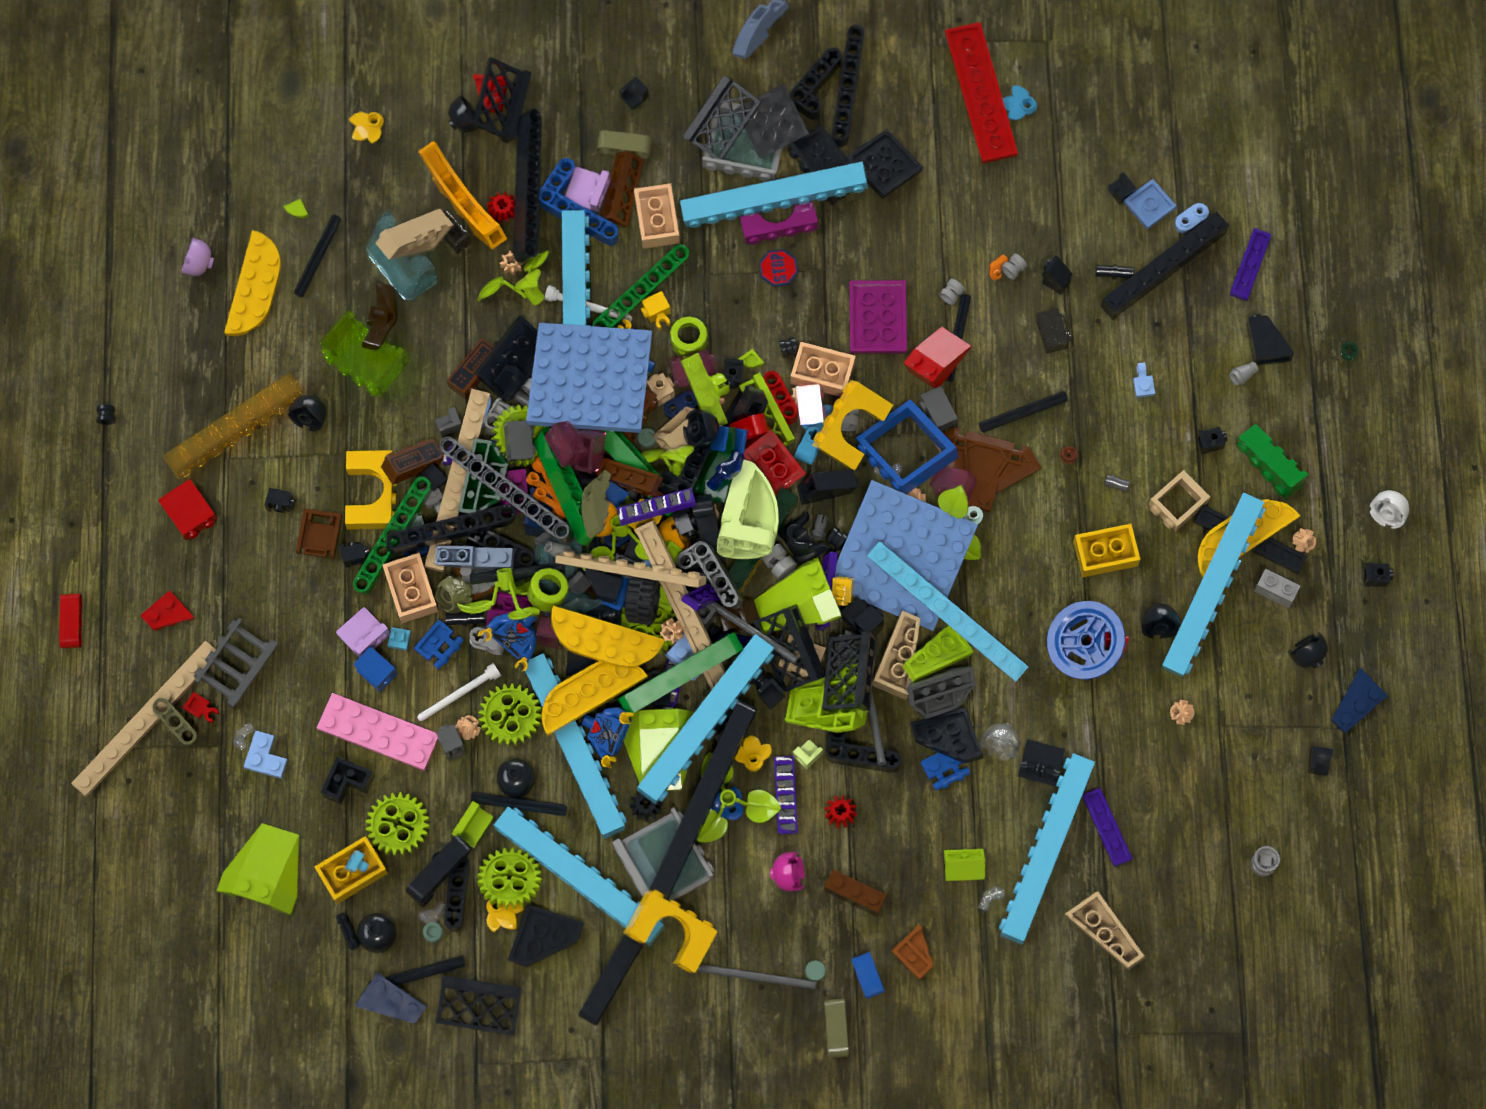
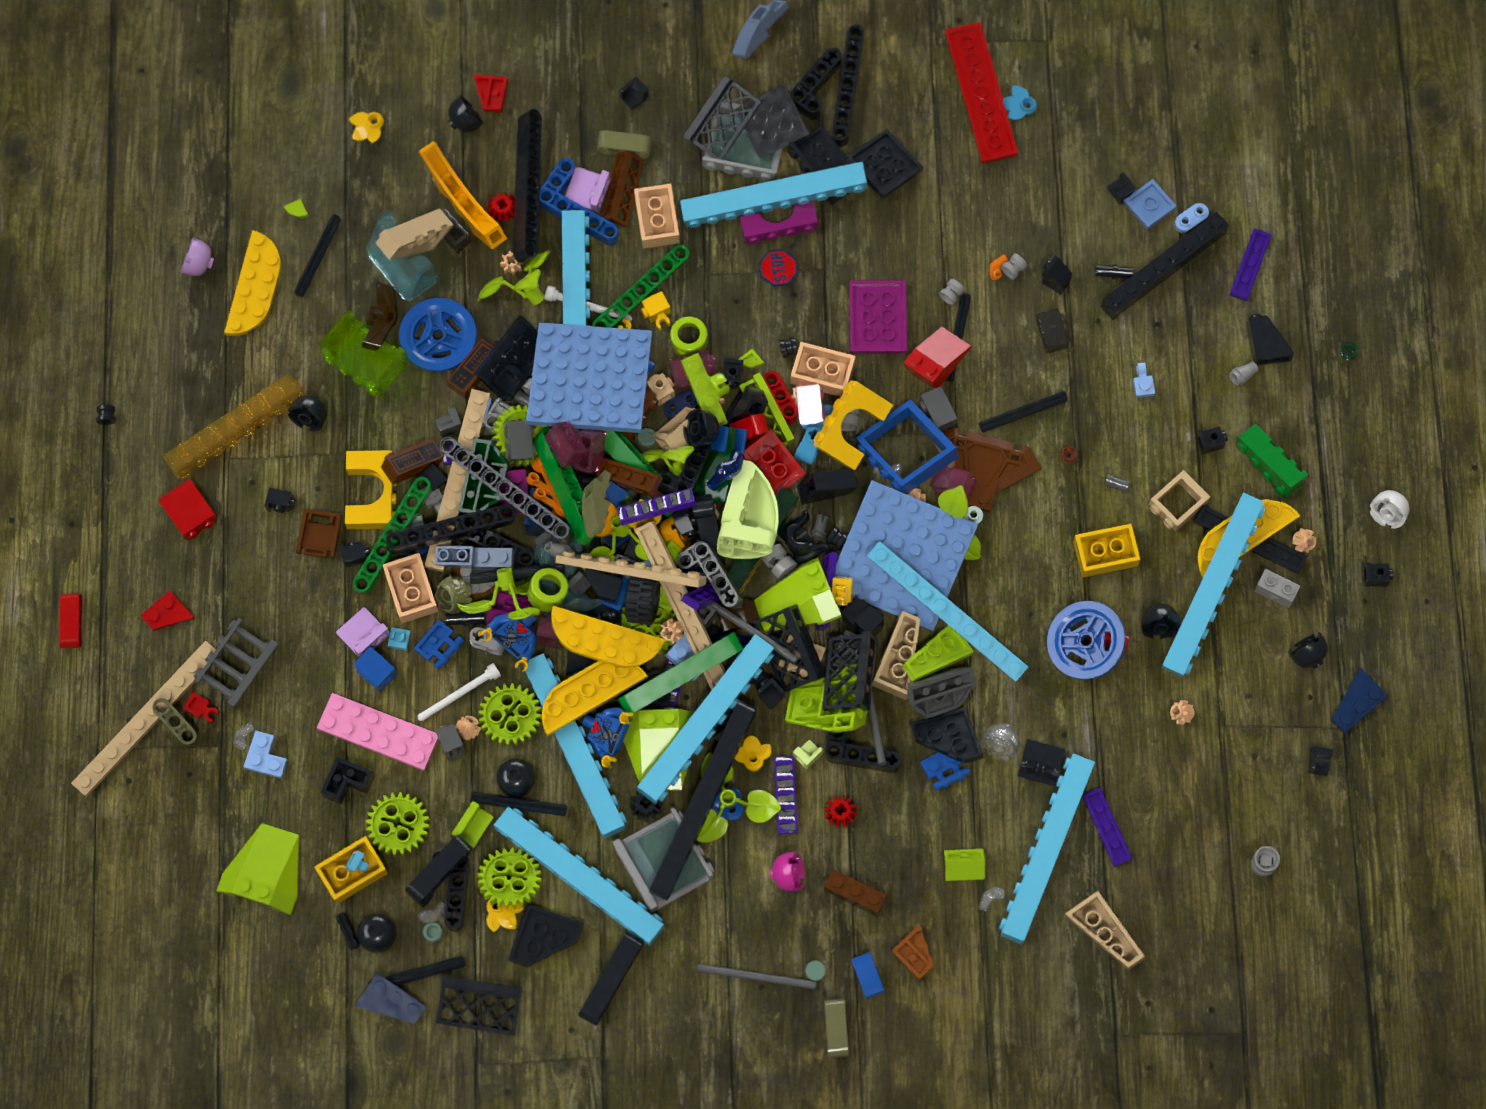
(435, 314): none -> blue gear
(515, 105): black fence -> none
(697, 933): yellow arch -> none

